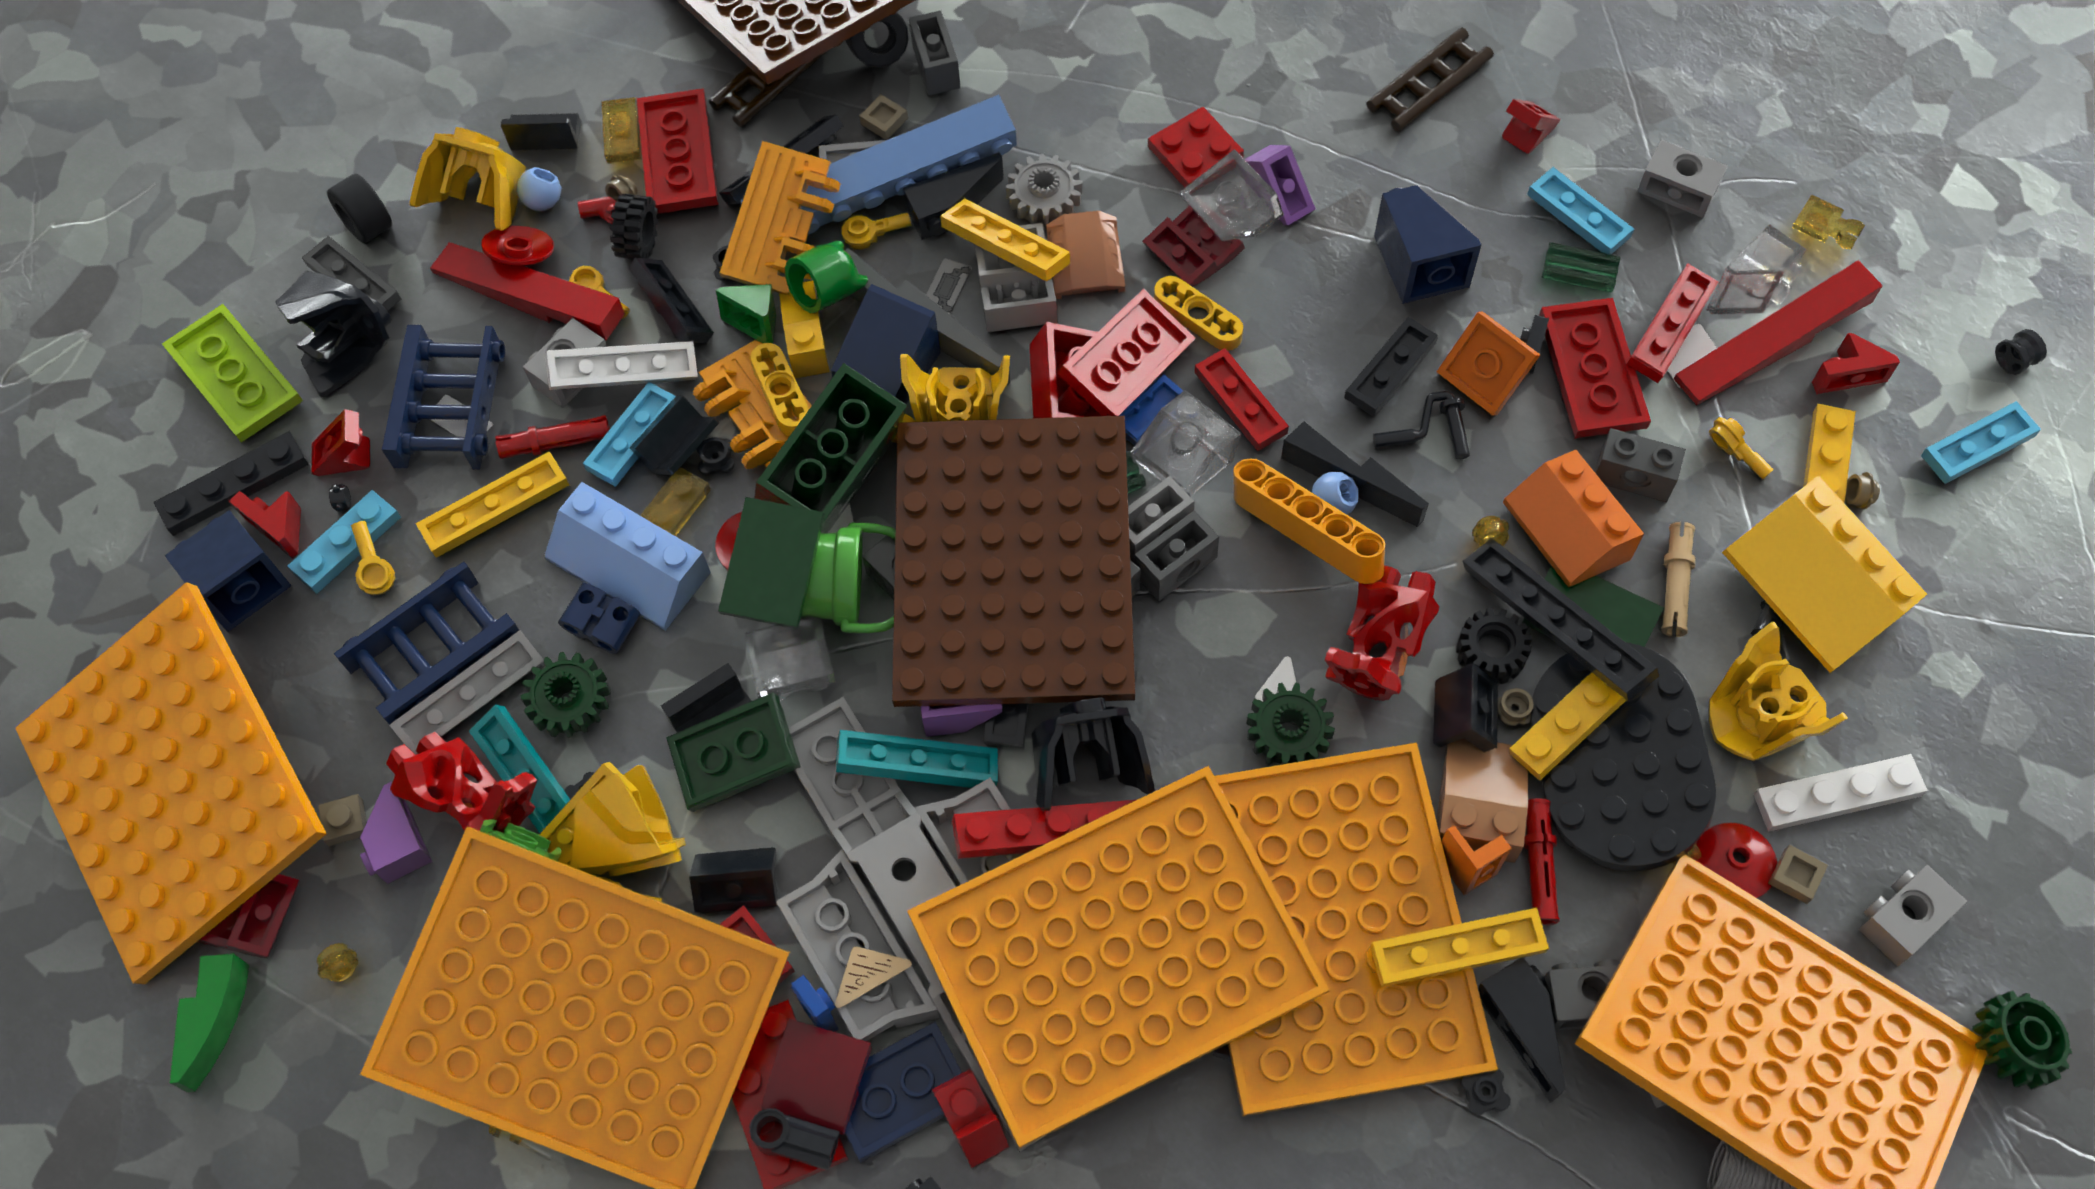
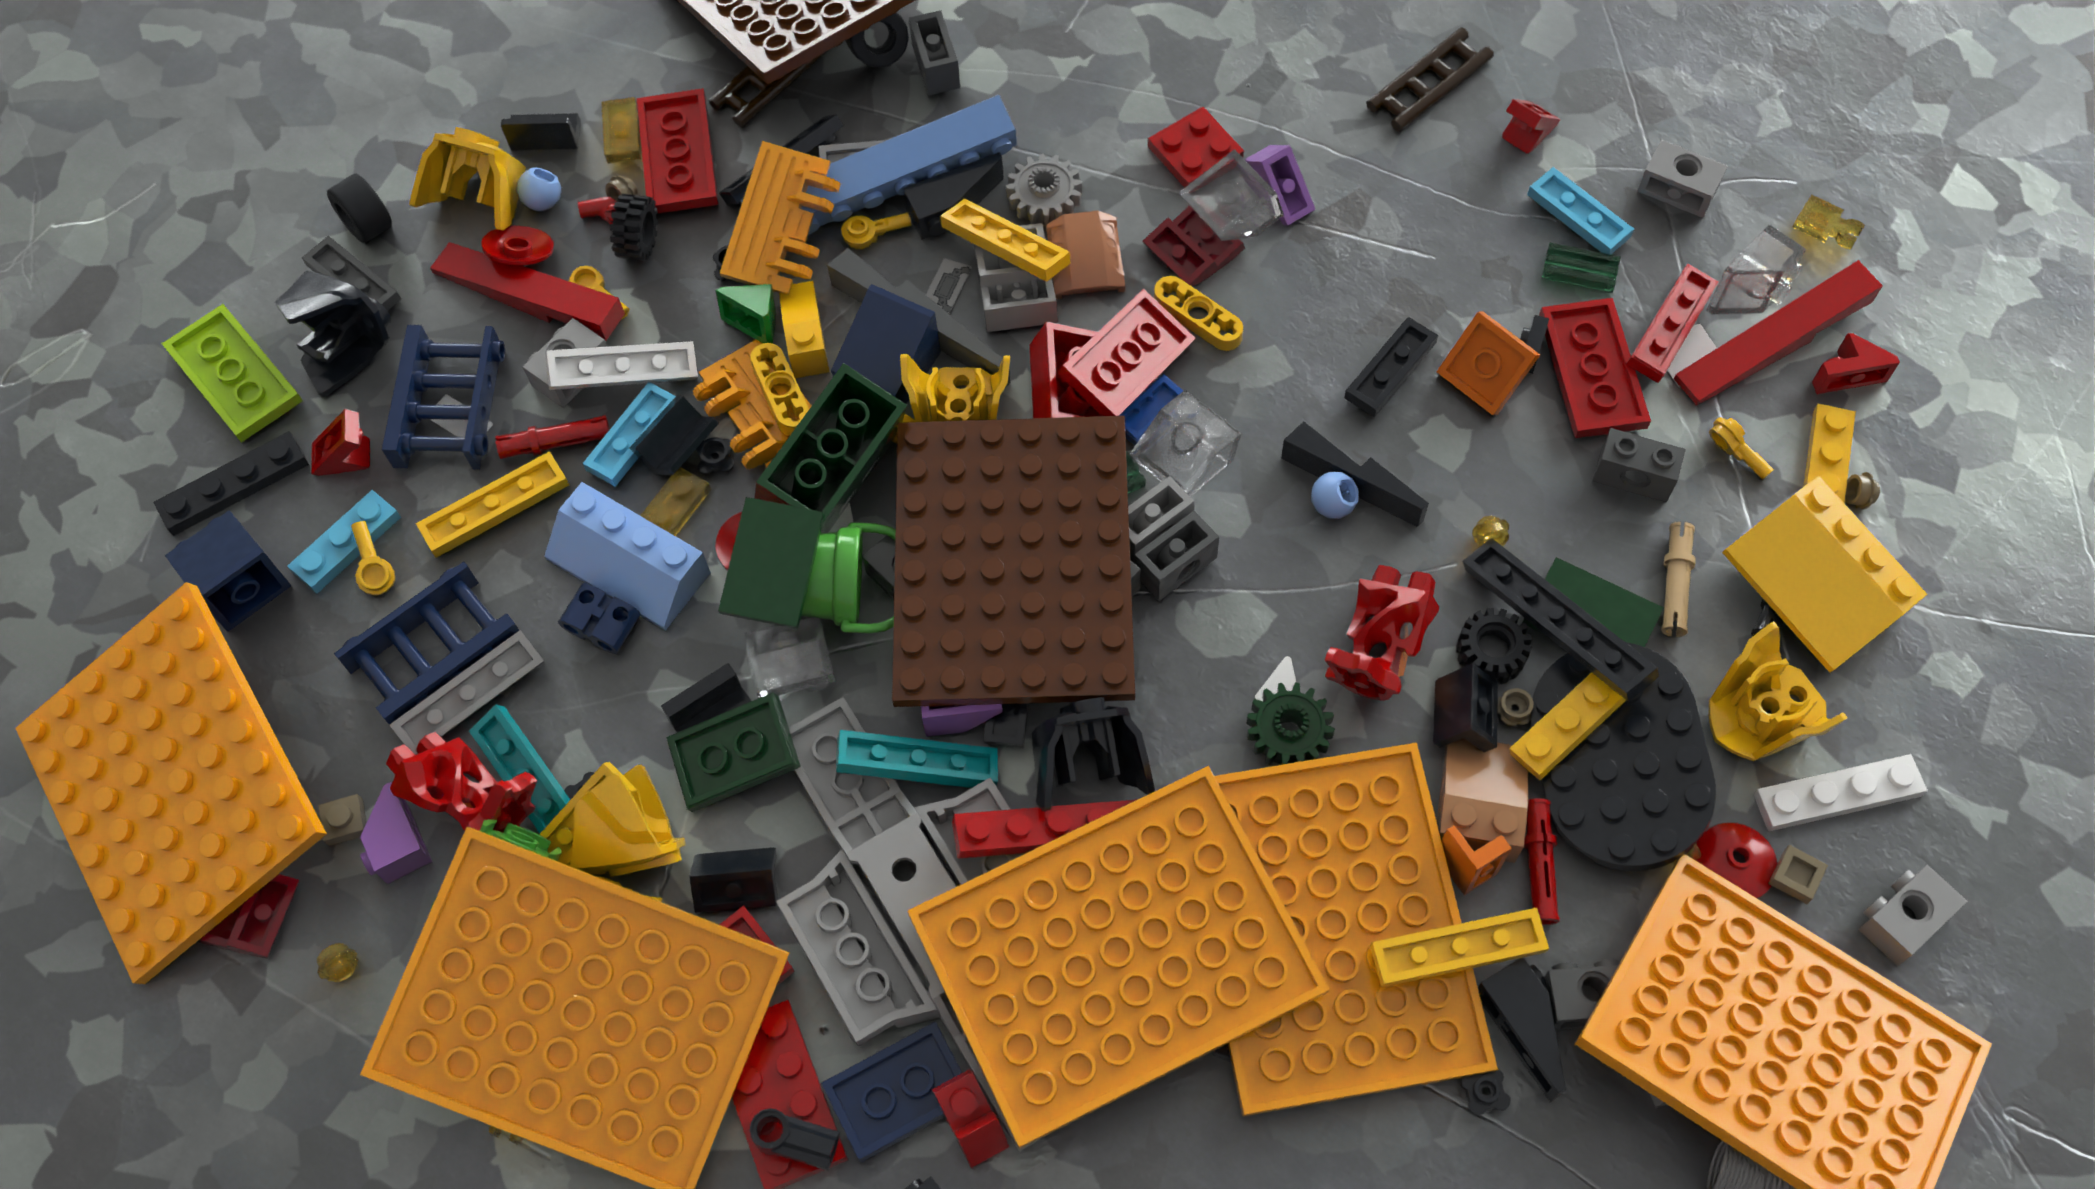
(207, 1019): green slope -> none
(276, 522): red slope -> none
(339, 497): black piece -> none
(573, 712): dark green gear -> none
(671, 300): black plate -> none
(815, 1004): blue plate -> none
(816, 1075): dark red slope -> none
(832, 274): green piece -> none
(866, 971): tan sticker -> none
(883, 117): dark tan plate -> none
(1241, 399): red plate -> none
(1309, 521): light orange beam -> none
(1424, 245): dark blue slope -> none
(1451, 407): black piece -> none
(1574, 519): orange slope -> none
(1980, 442): medium azure plate -> none
(2020, 352): black wheel -> none
(2023, 1039): dark green gear -> none

